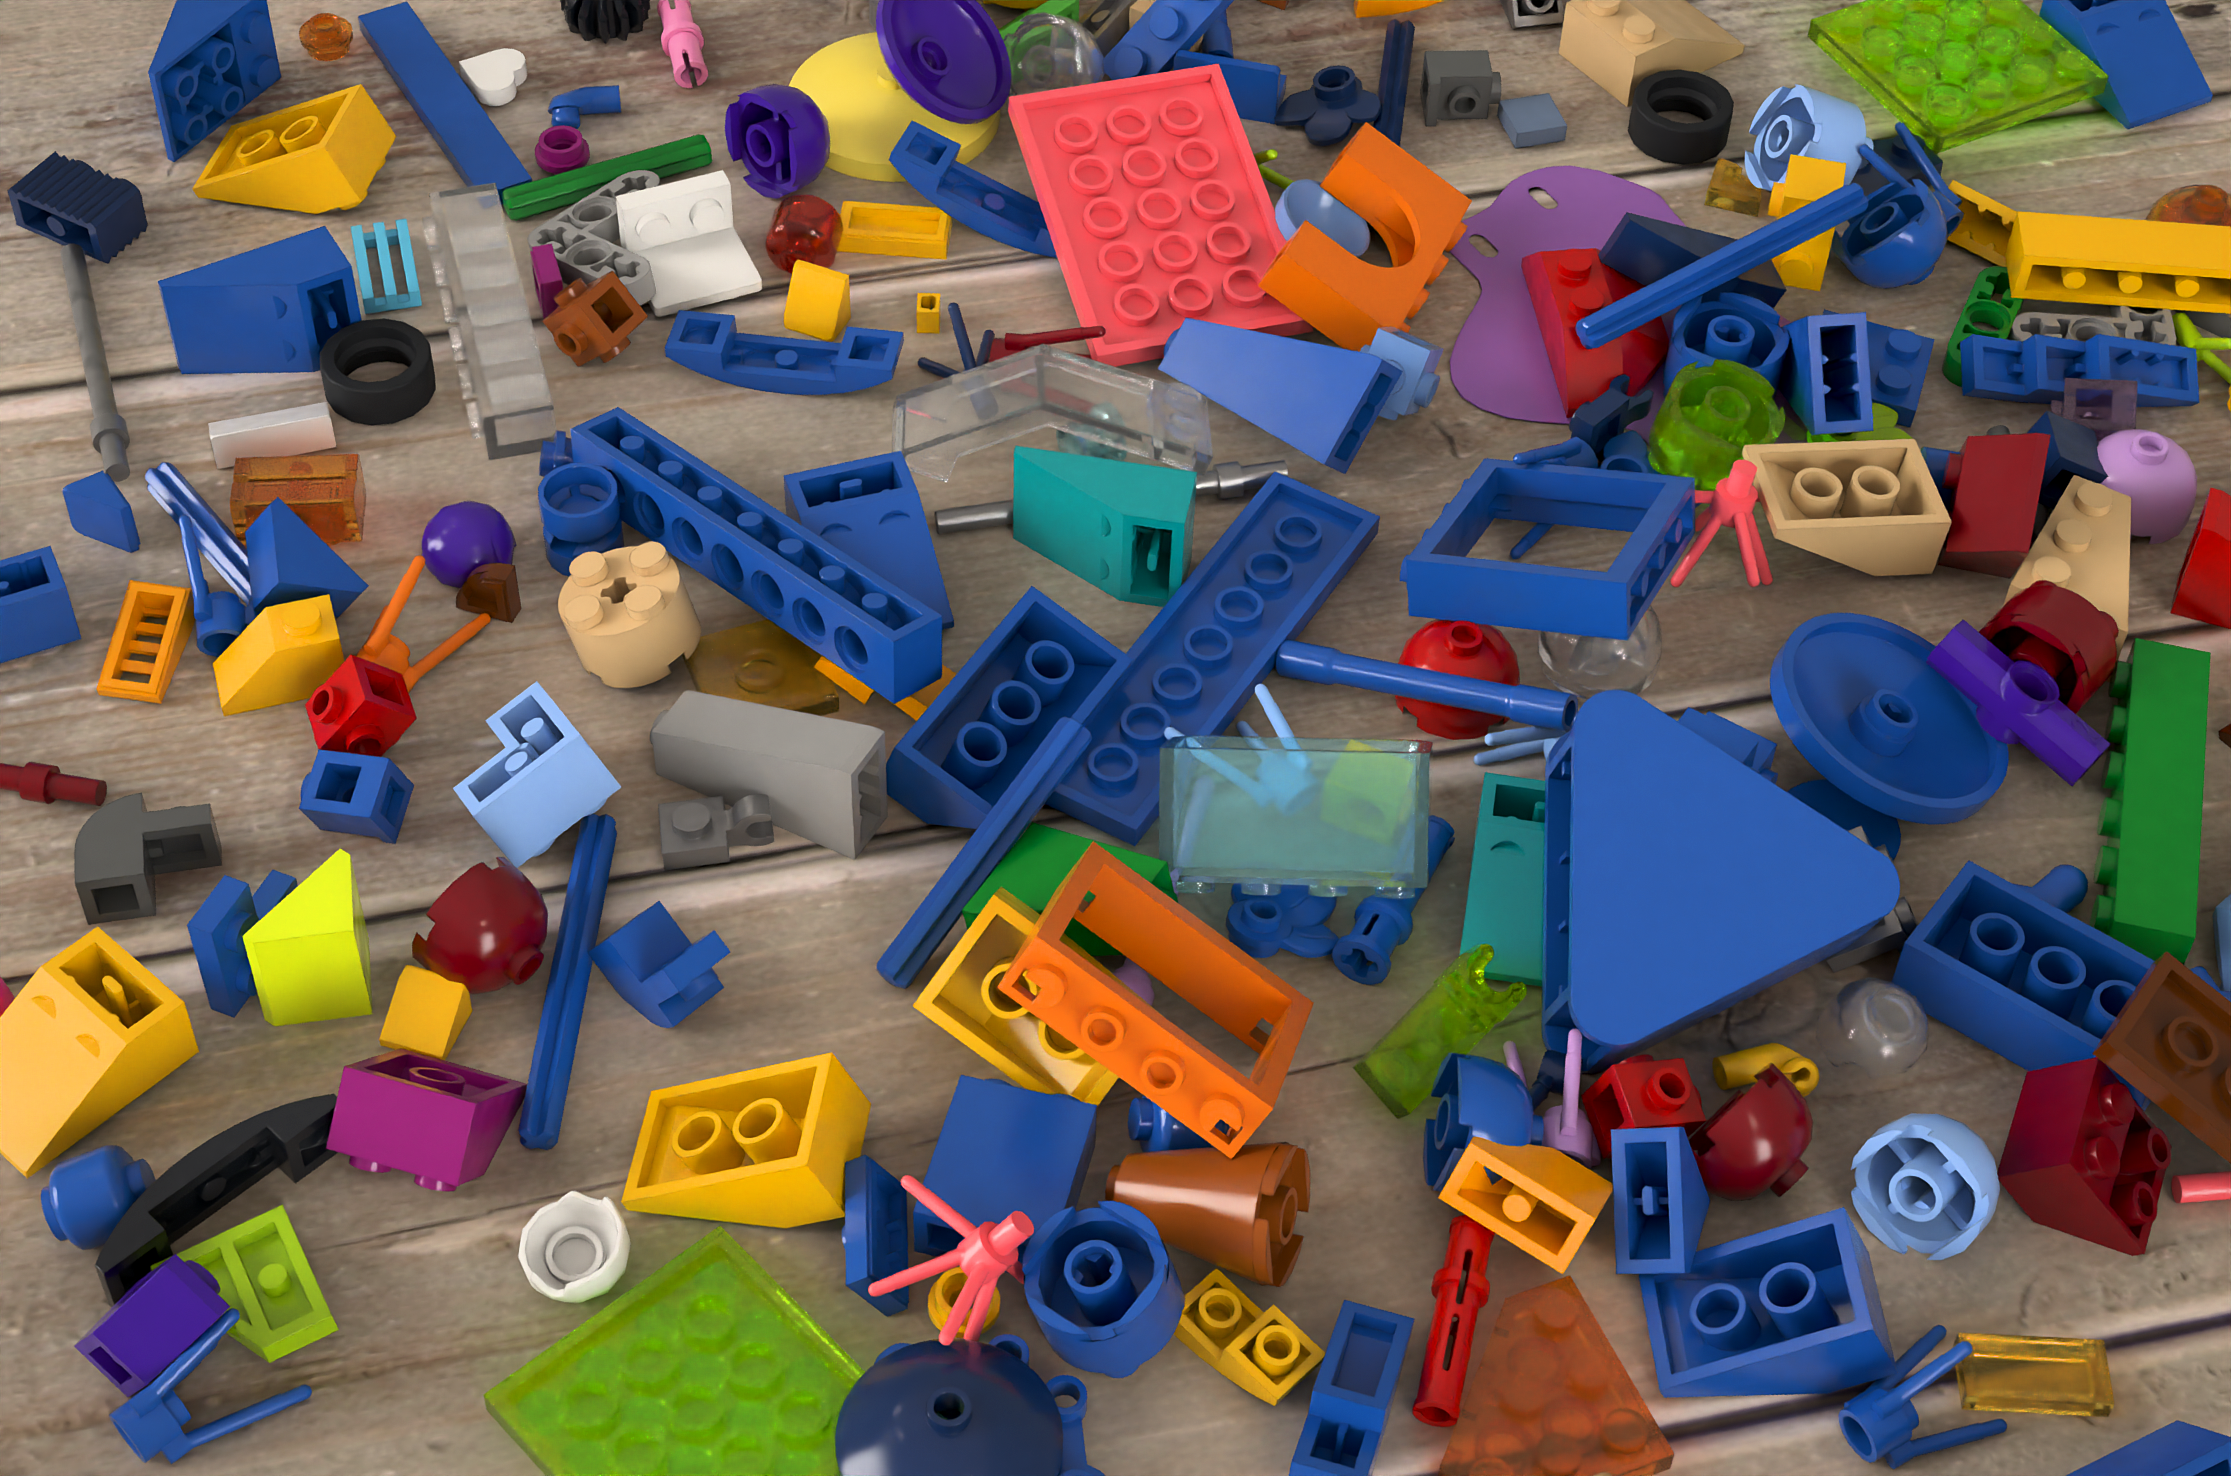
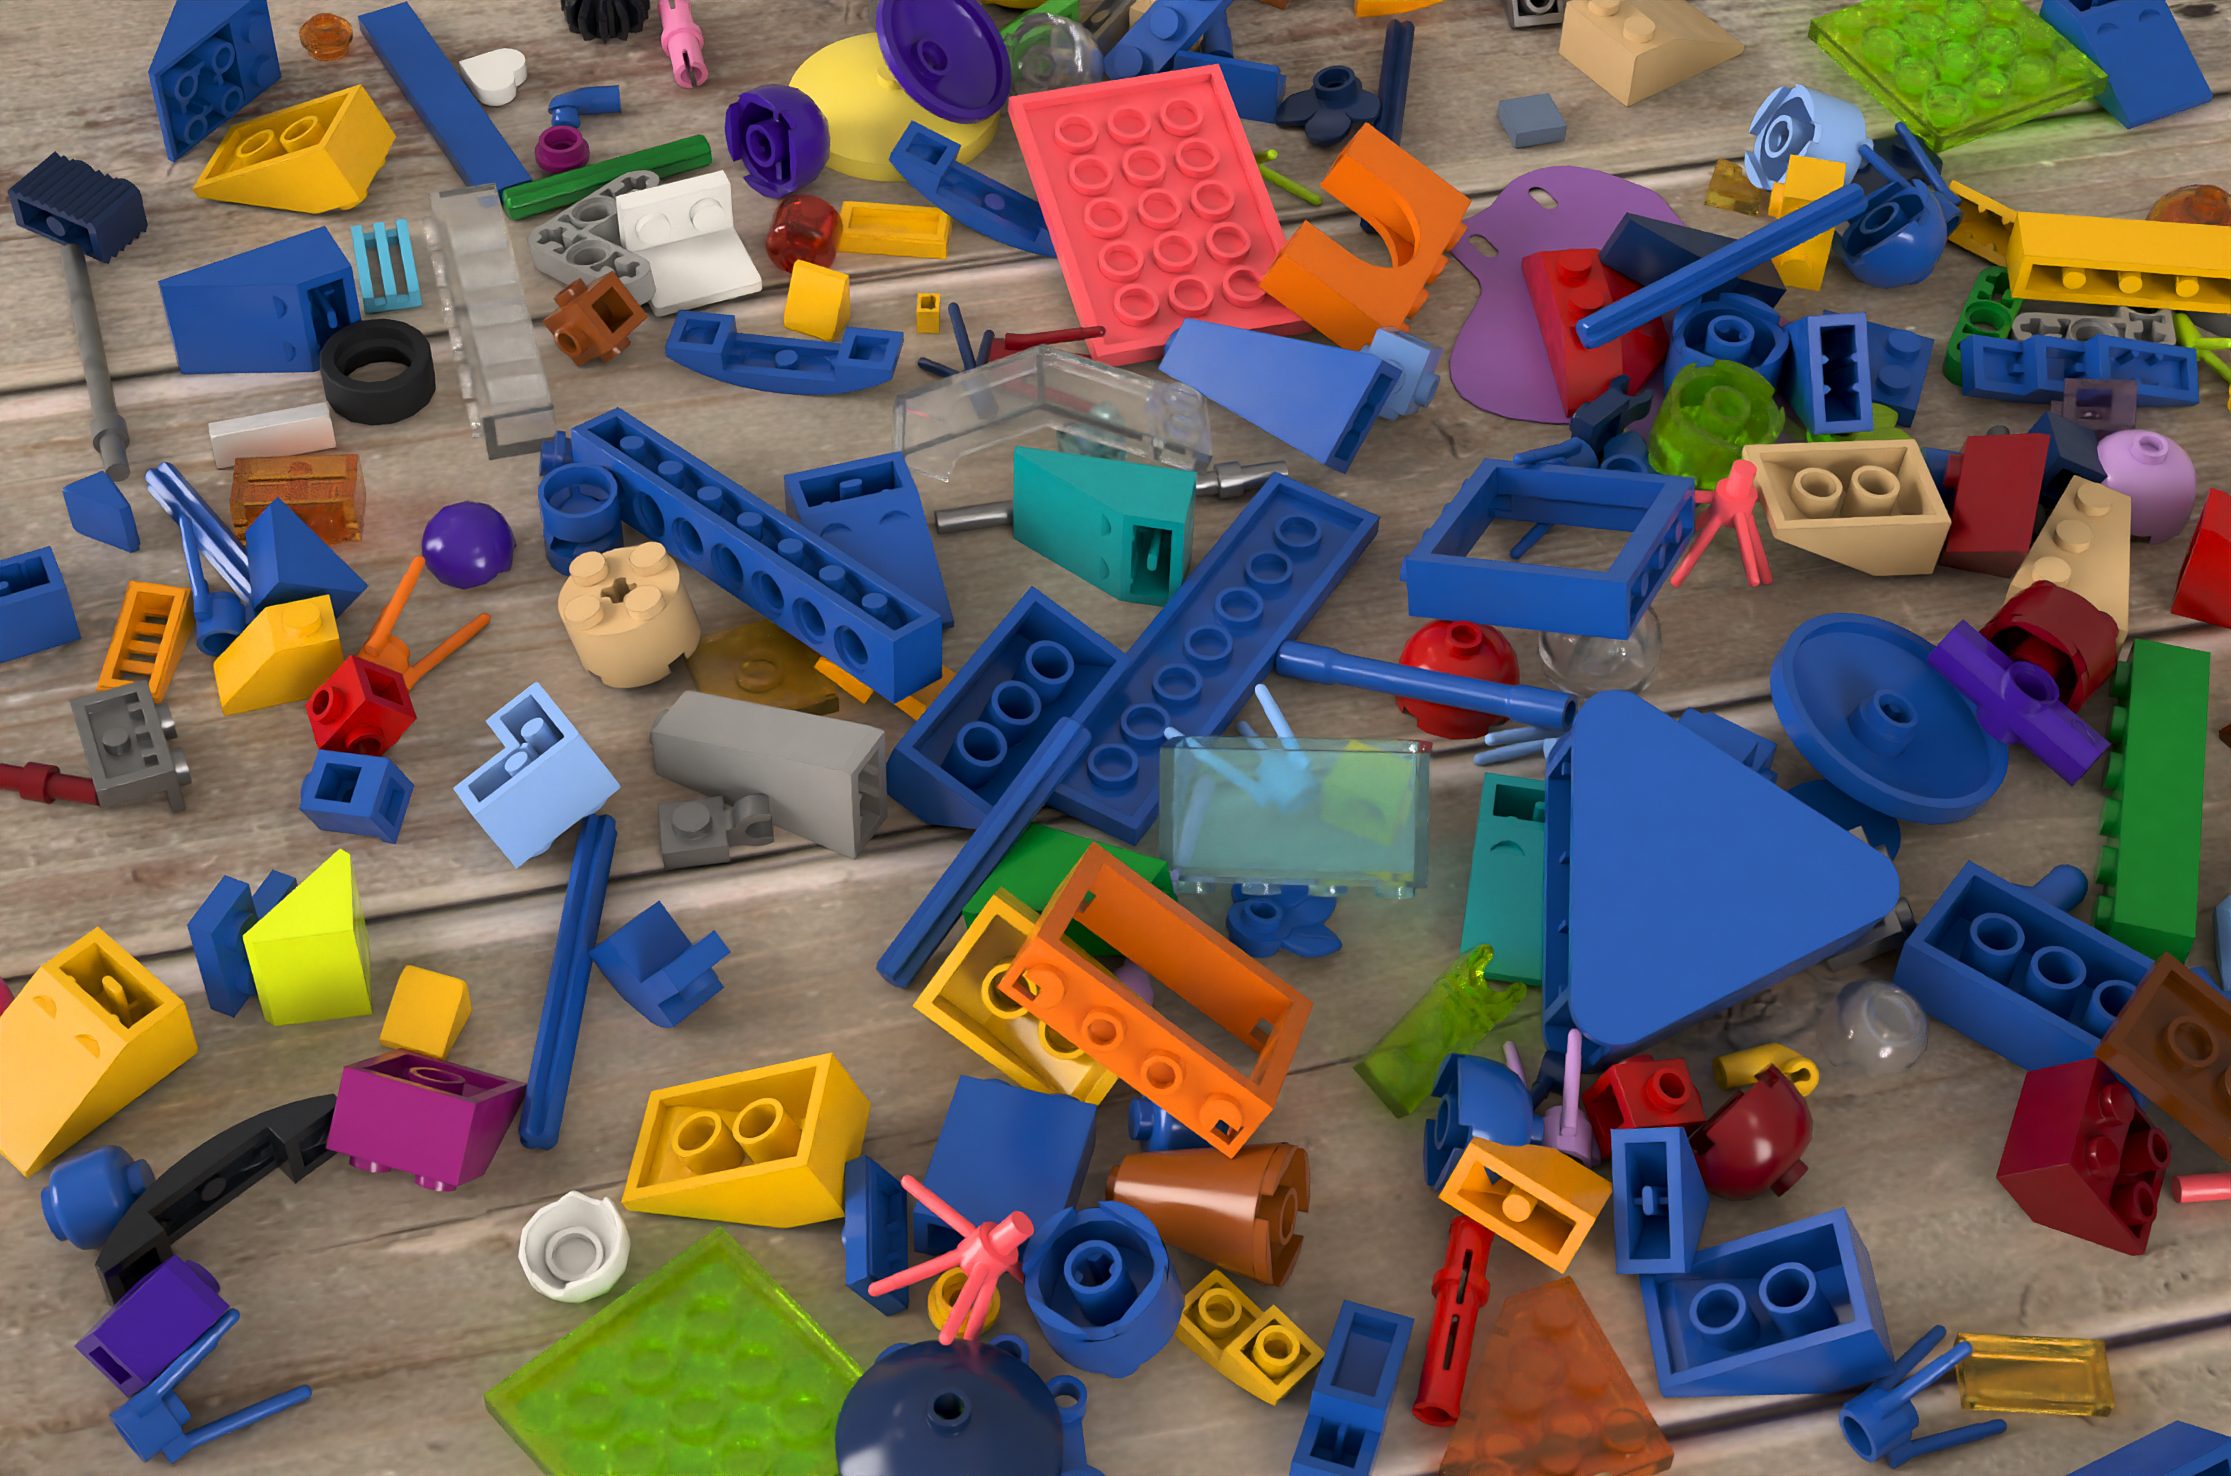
(126, 848): dark grey brick -> none
(128, 746): none -> flat silver bracket
(268, 1282): lime wing -> none
(485, 929): dark red cylinder -> none
(492, 591): reddish brown tile -> none
(546, 277): magenta tile -> none
(1310, 202): medium blue piece -> none
(1385, 921): blue pin -> none
(1458, 85): dark grey brick -> none
(1674, 140): black tyre -> none
(1925, 1185): light blue cylinder -> none

